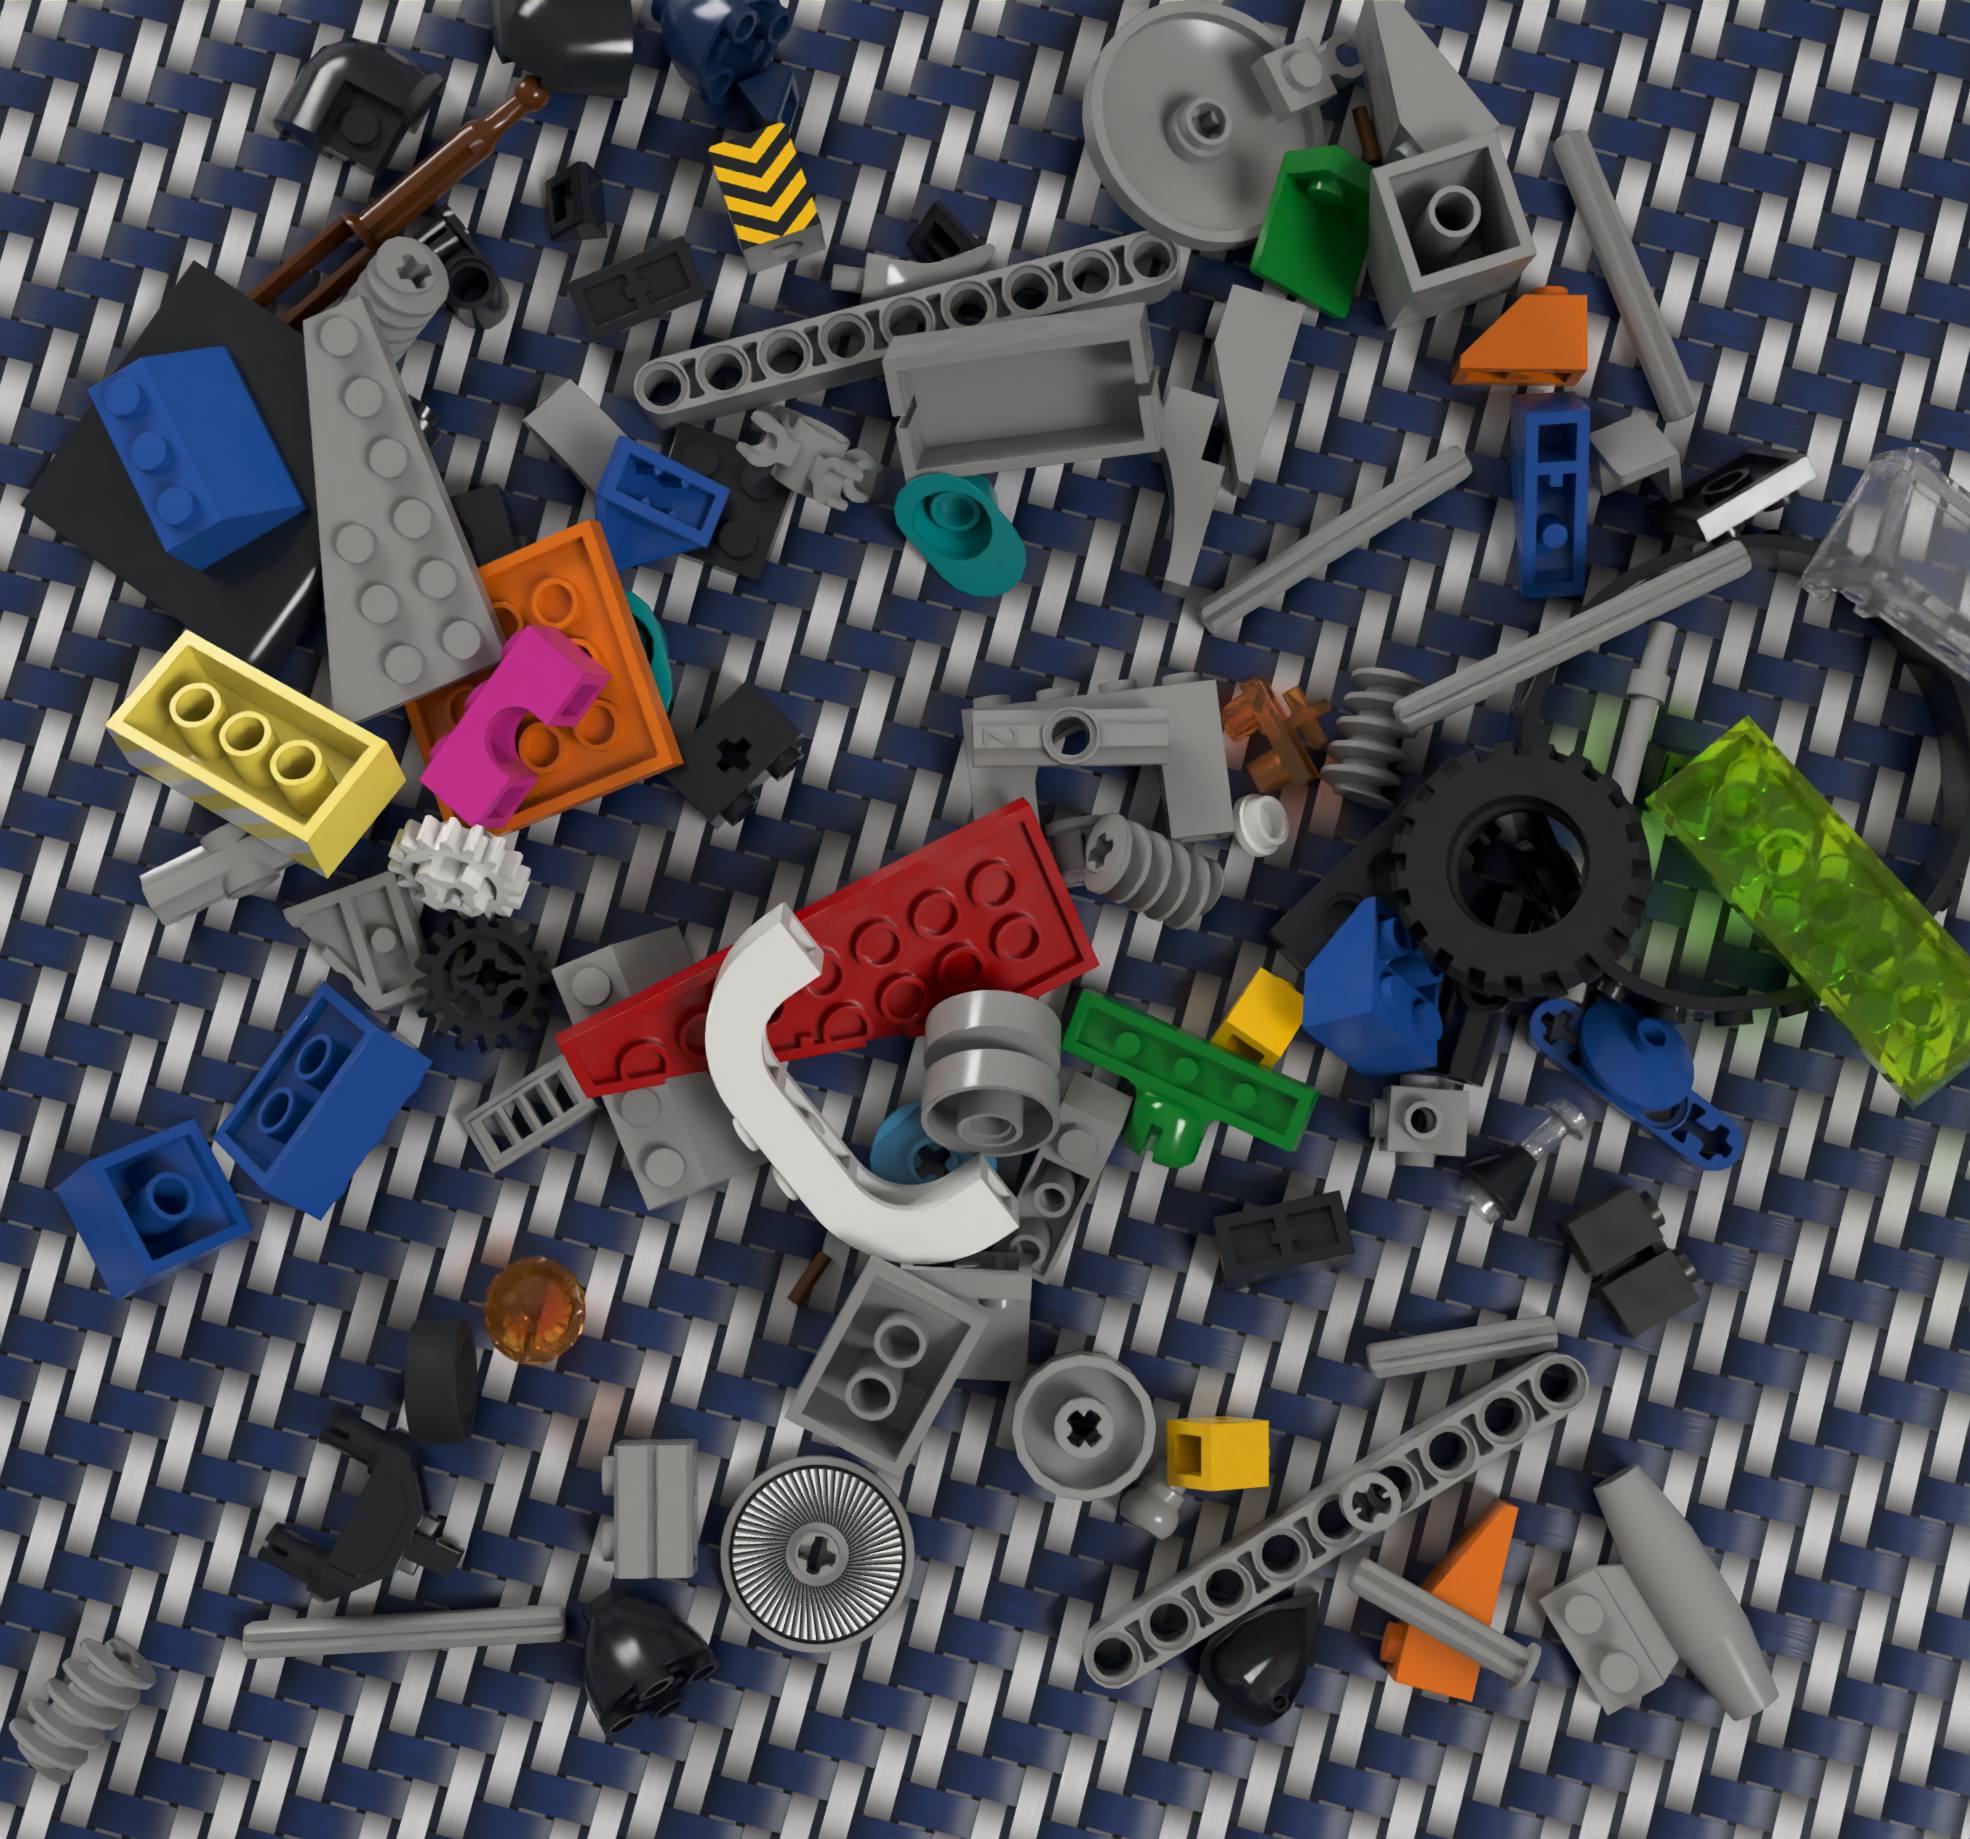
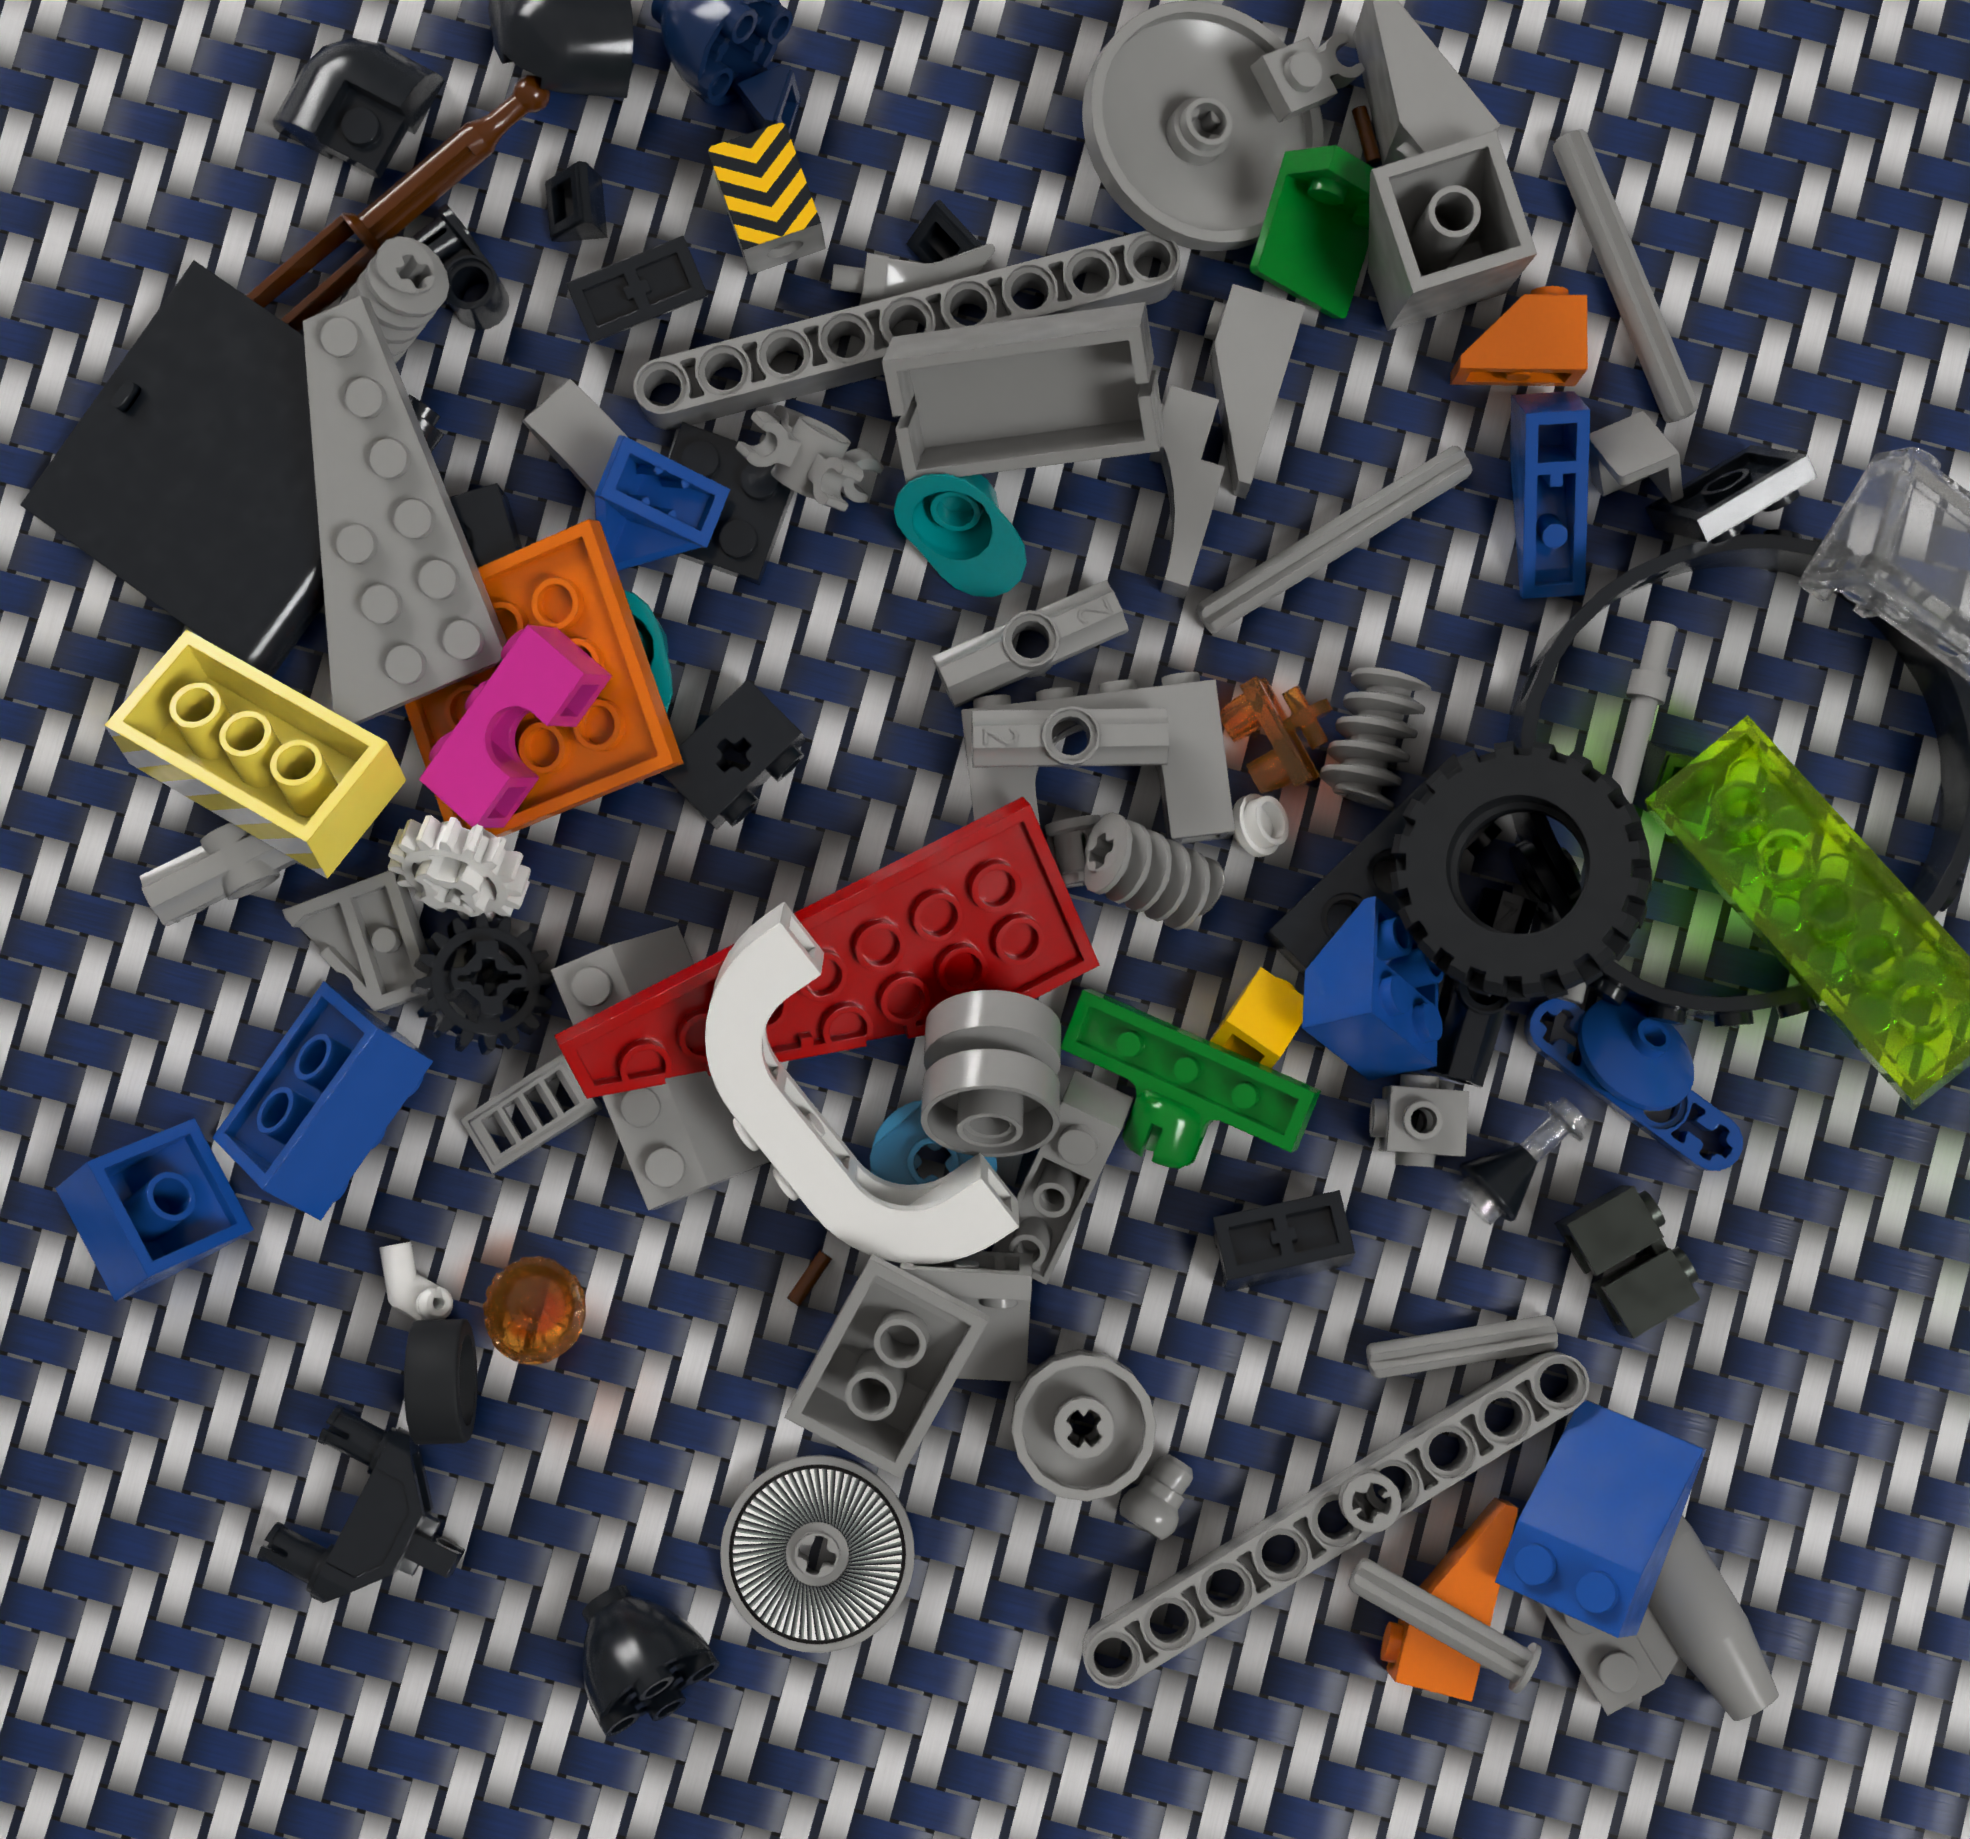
(82, 1708): light grey piece -> none
(197, 452): blue slope -> none
(404, 1631): light grey axle -> none
(409, 1291): none -> white arm
(653, 1508): light grey brick -> none
(1067, 625): none -> light grey piece
(1218, 1453): yellow brick -> none
(1261, 1658): black piece -> none
(1572, 637): light grey axle -> none
(1602, 1519): none -> blue slope

